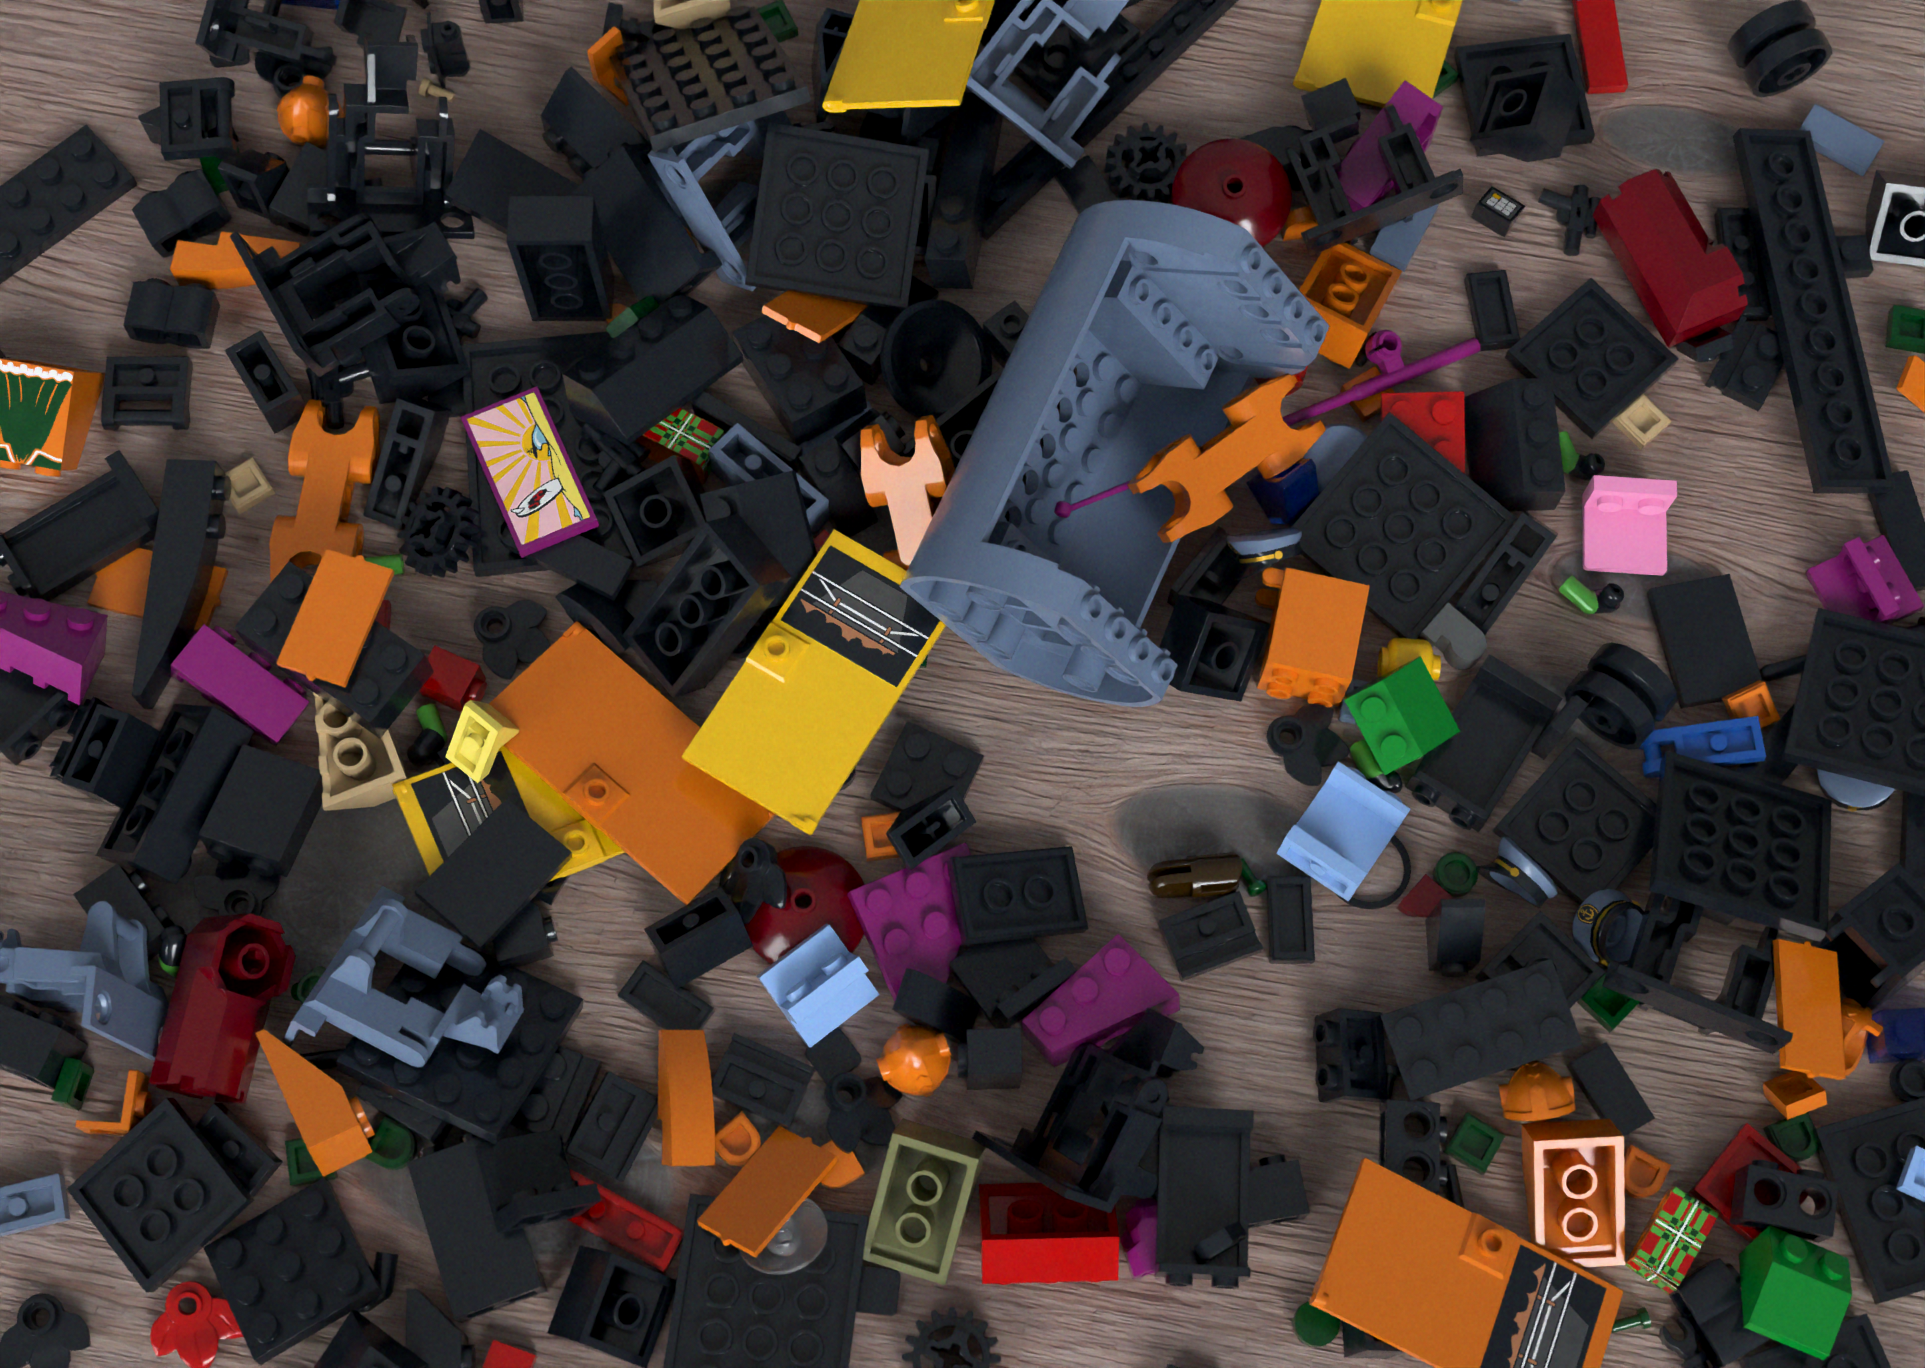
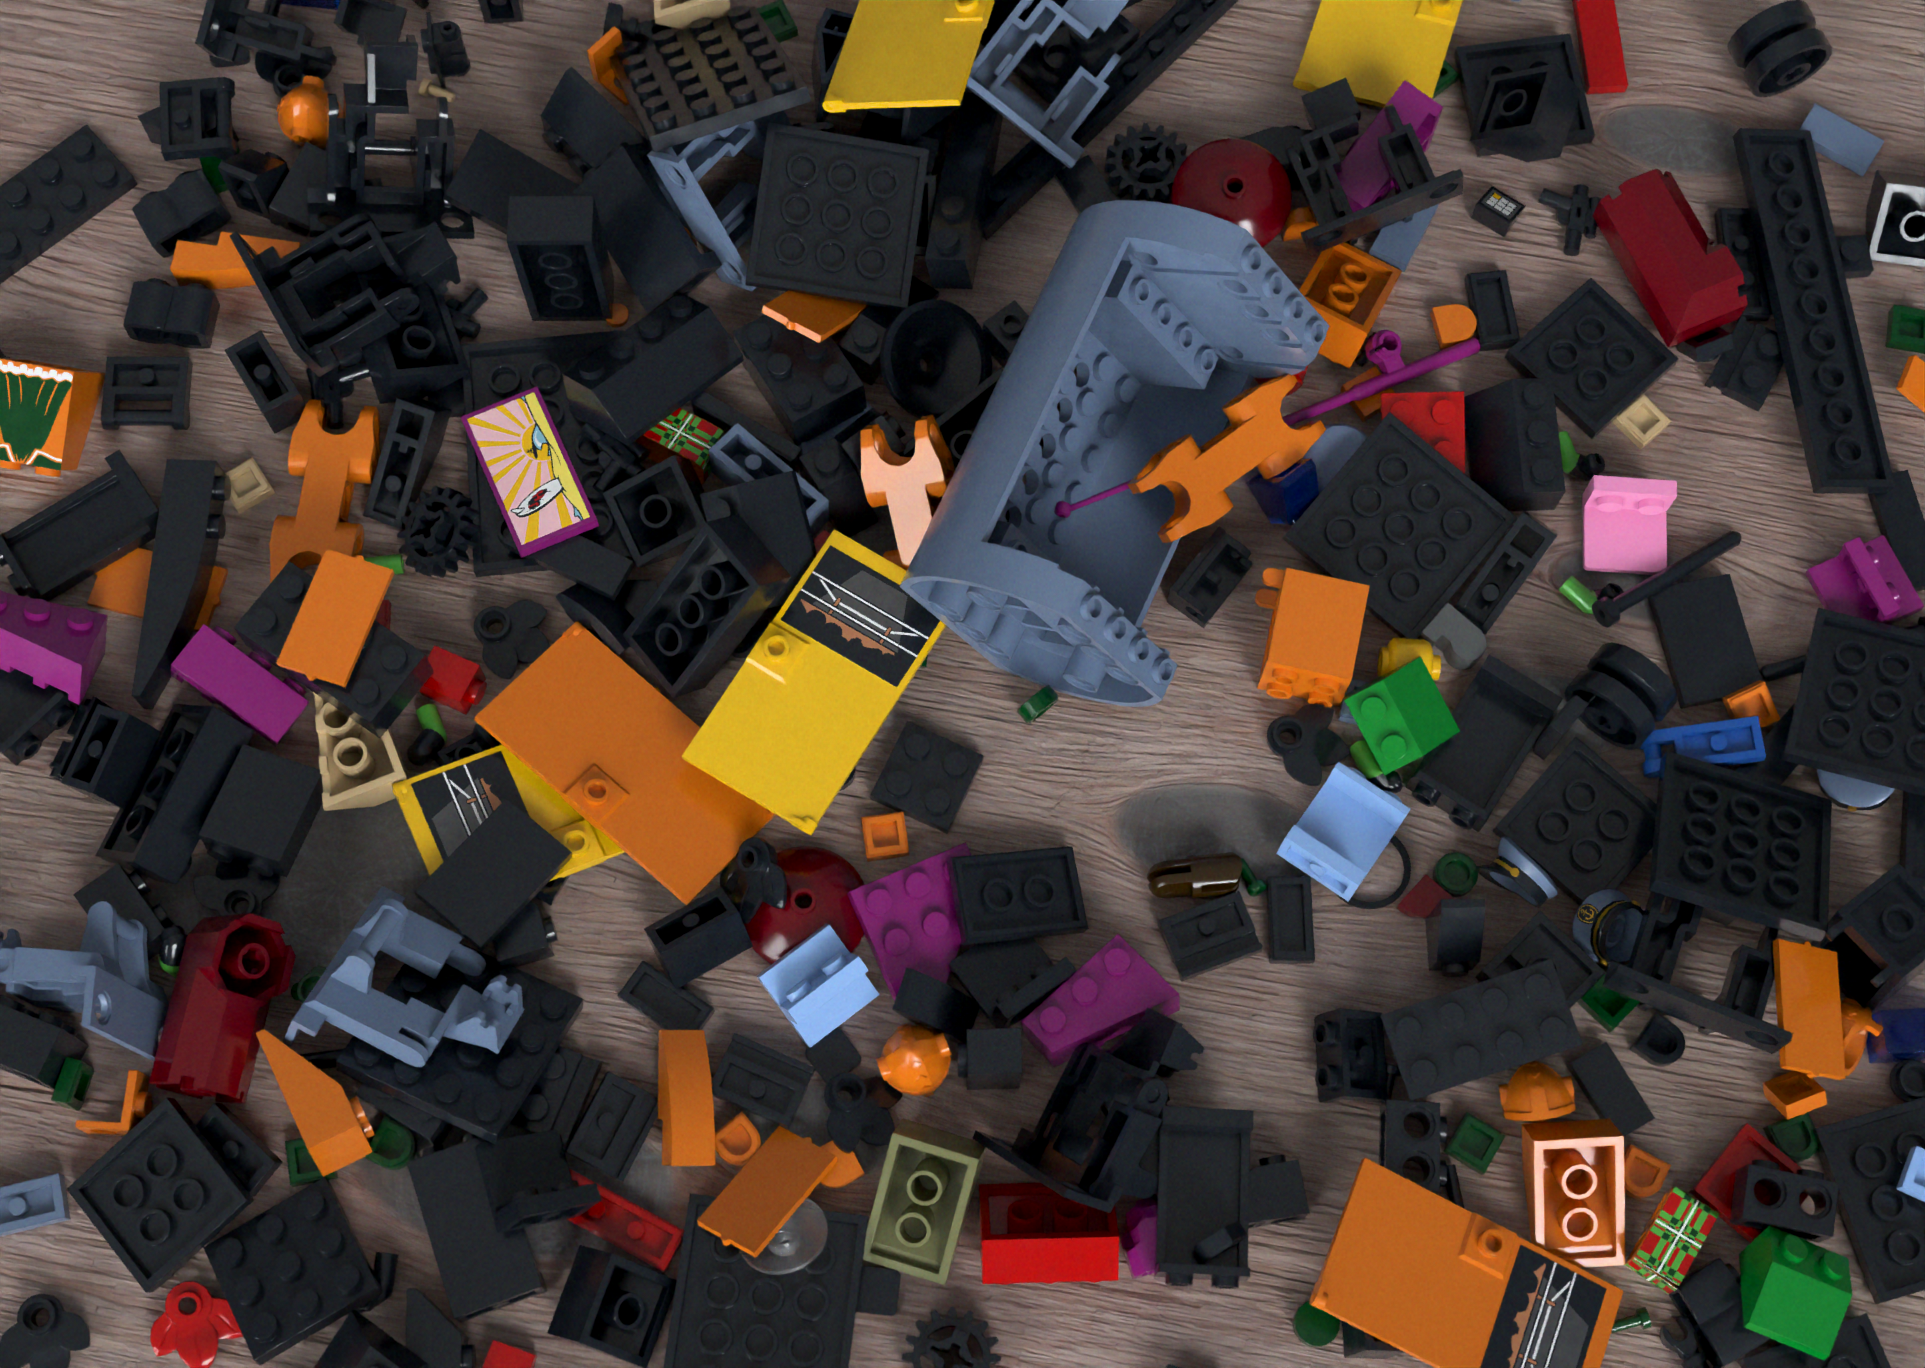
(478, 739): light yellow slope -> none
(631, 316): dark green tile -> none
(929, 826): black slope -> none
(1038, 704): none -> dark green tile
(1212, 647): black slope -> none
(1264, 548): piece -> none
(1452, 324): none -> orange tile
(1608, 610): none -> black bar
(1659, 1042): none -> black tile

